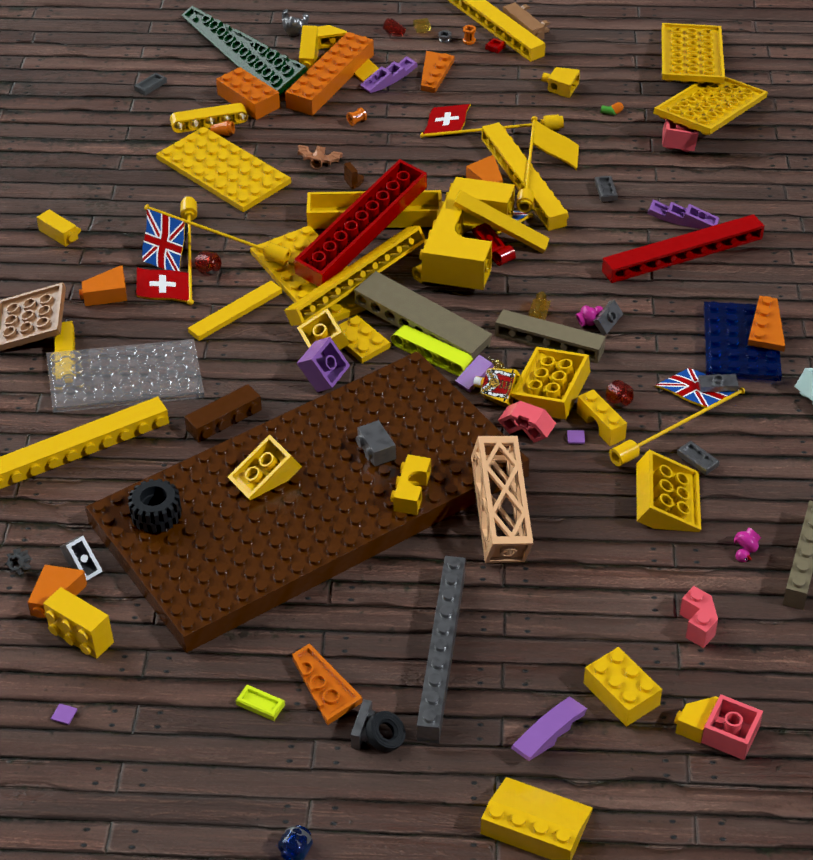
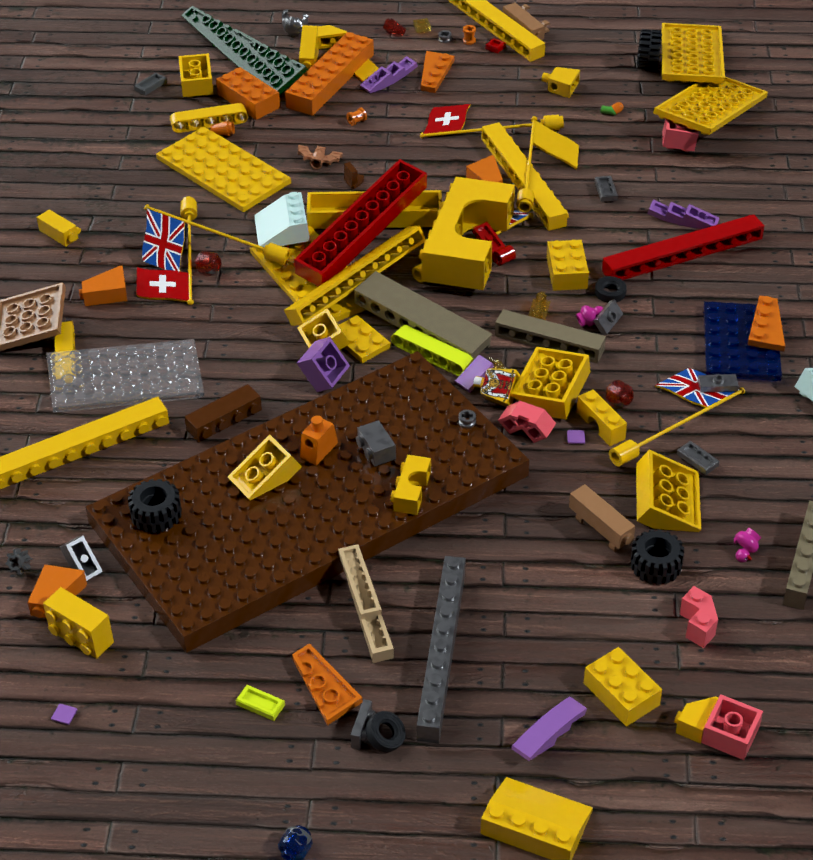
(195, 75): none -> yellow brick
(234, 310): yellow tile -> none
(283, 221): none -> light aqua slope
(317, 440): none -> orange torso
(366, 604): none -> tan slope
(467, 414): none -> flat silver bush
(501, 221): yellow tile -> none
(518, 543): light nougat piece -> none
(567, 265): none -> yellow brick
(601, 517): none -> medium nougat brick
(613, 282): none -> black tyre
(649, 48): none -> black tyre
(661, 568): none -> black tyre

